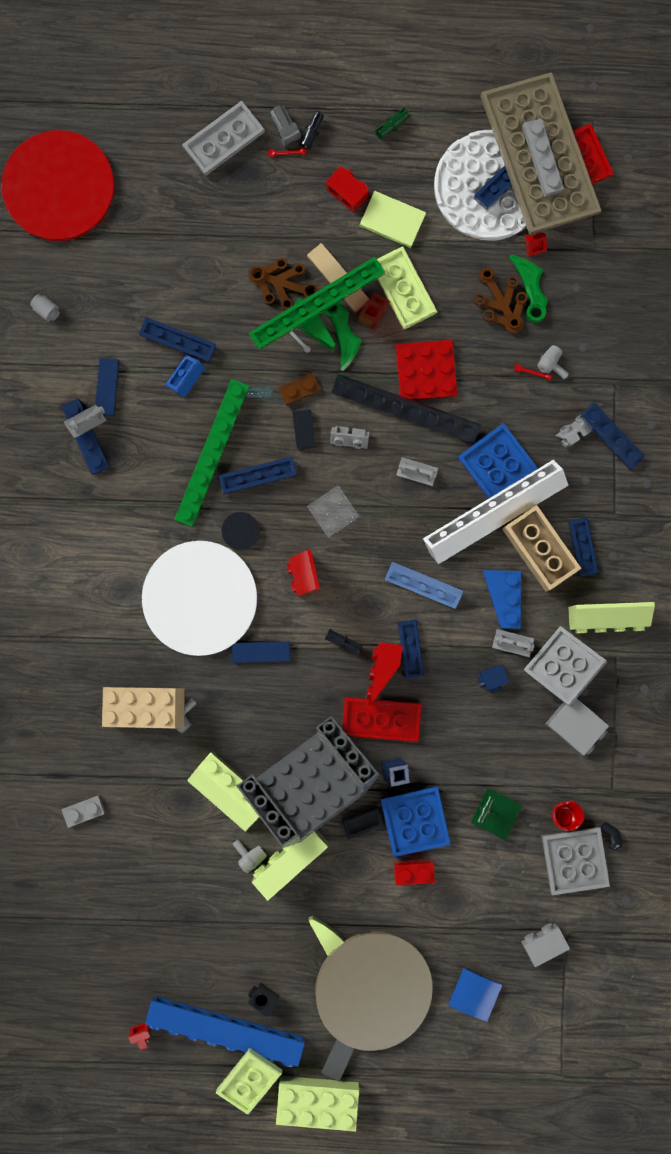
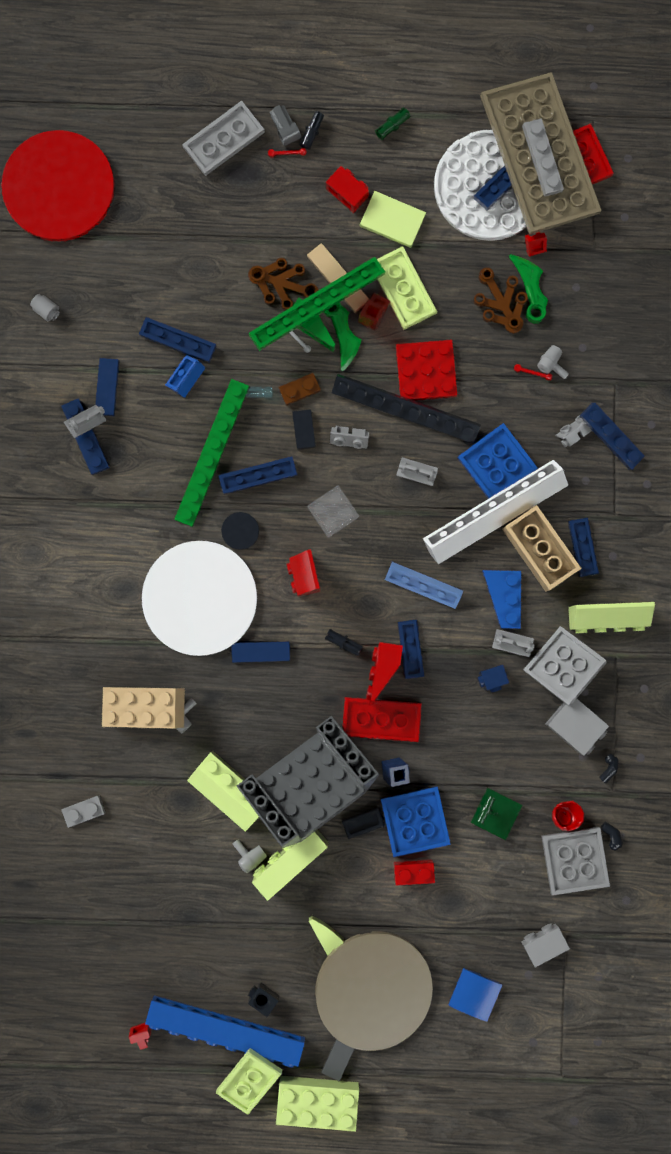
(612, 768): none -> black arm

